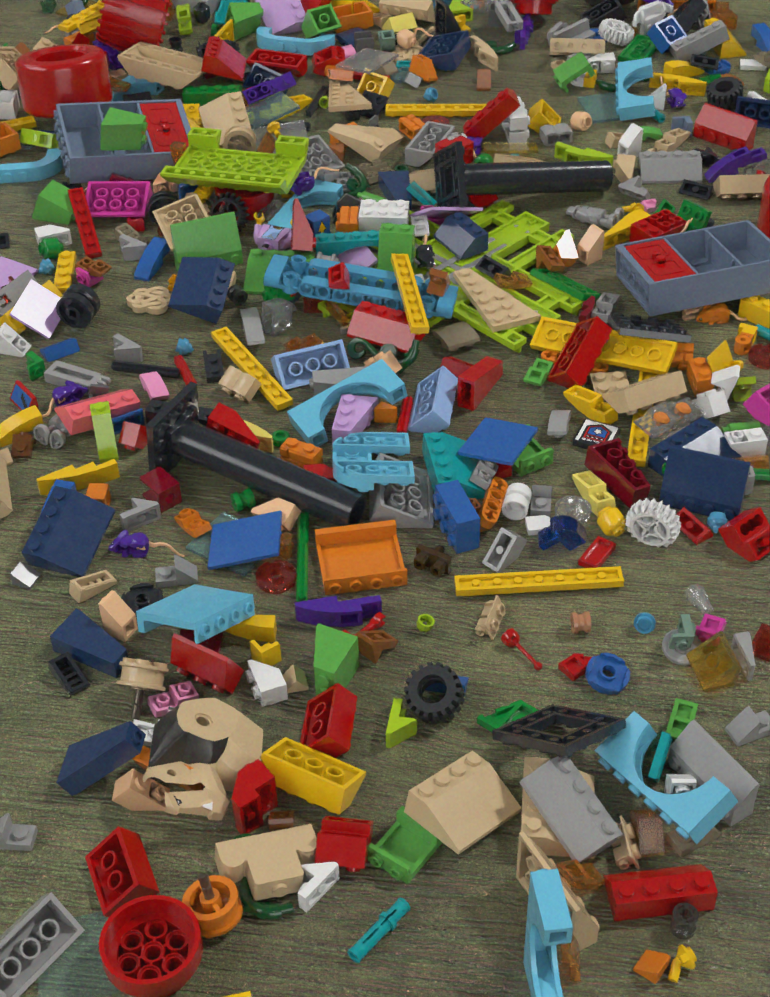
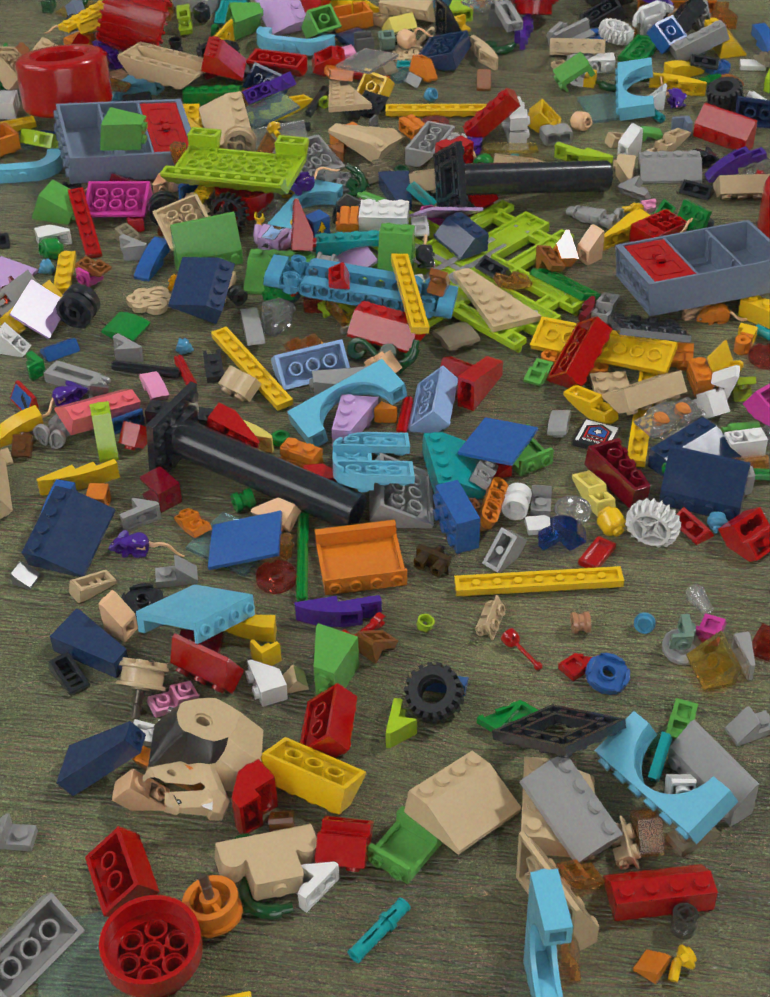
(127, 325): none -> green slope

